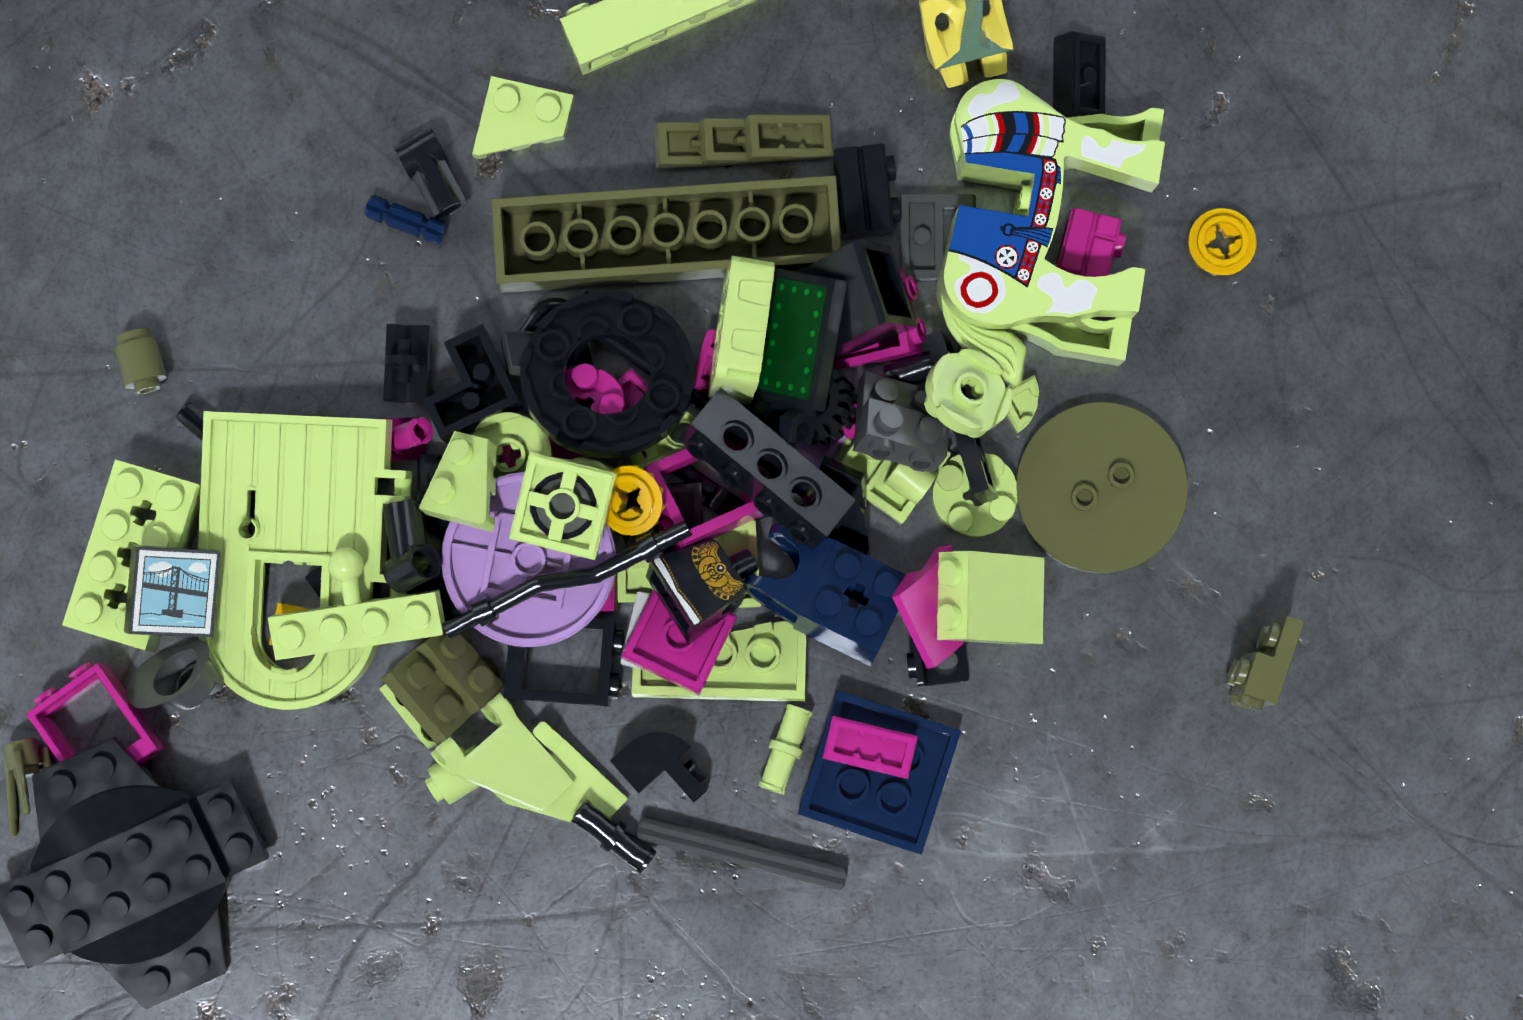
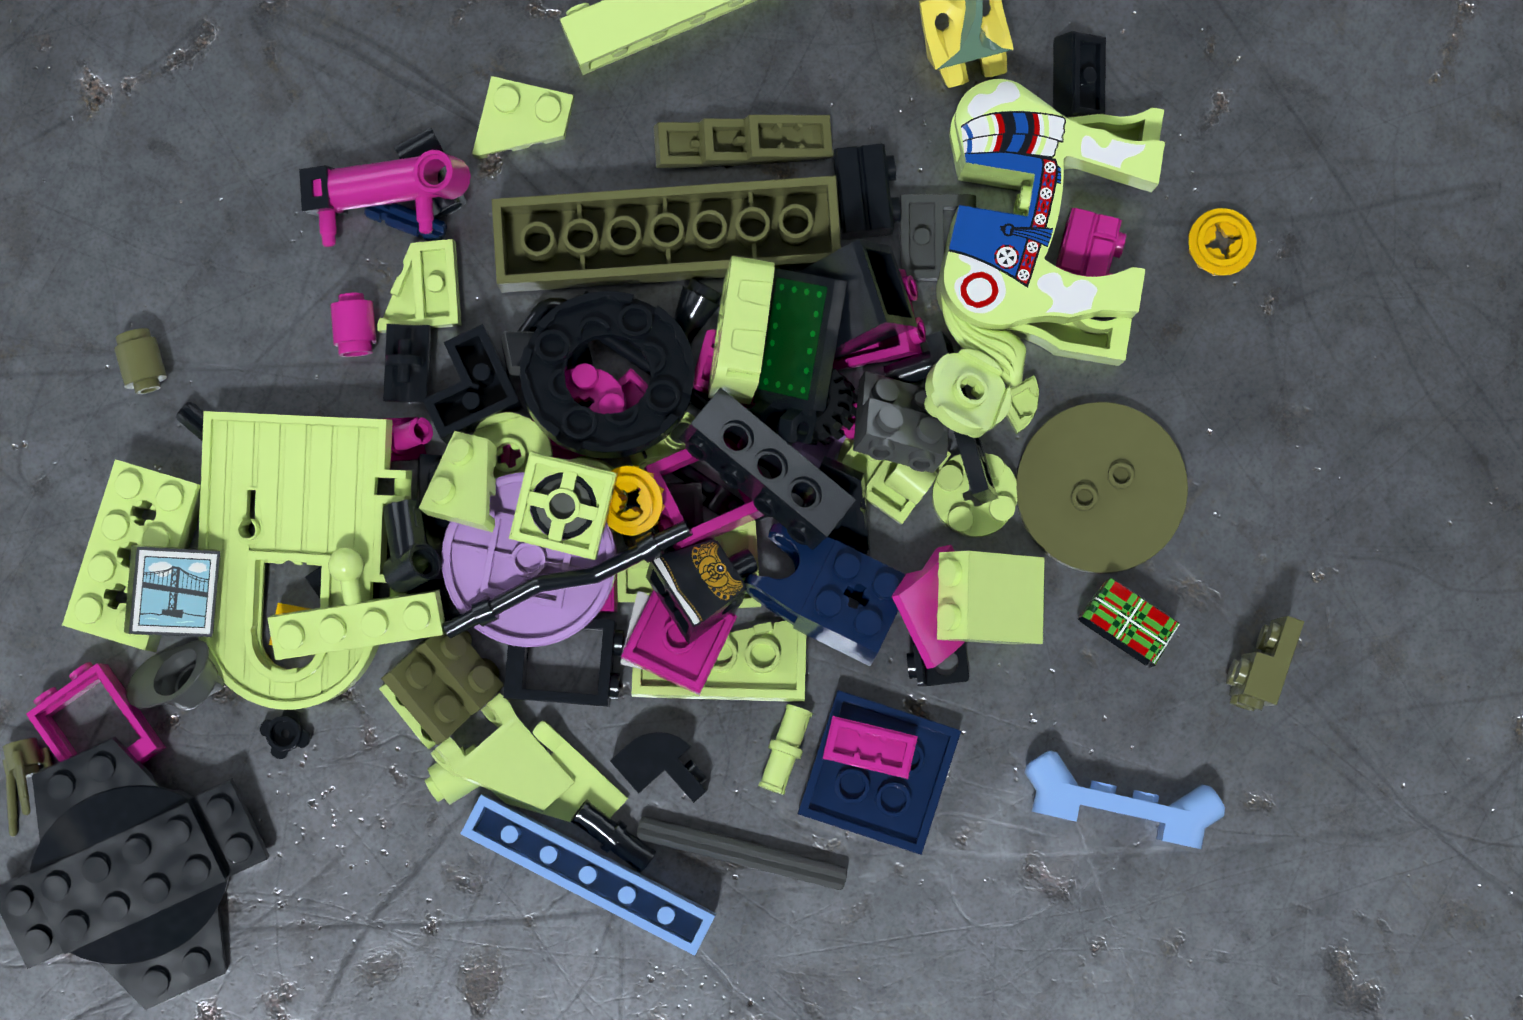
(297, 736): none -> black plate
(335, 190): none -> dark pink piece
(353, 325): none -> dark pink brick
(426, 288): none -> yellowish green wing
(588, 873): none -> light blue brick
(695, 307): none -> black cone
(1129, 622): none -> piece
(1179, 823): none -> light blue plate

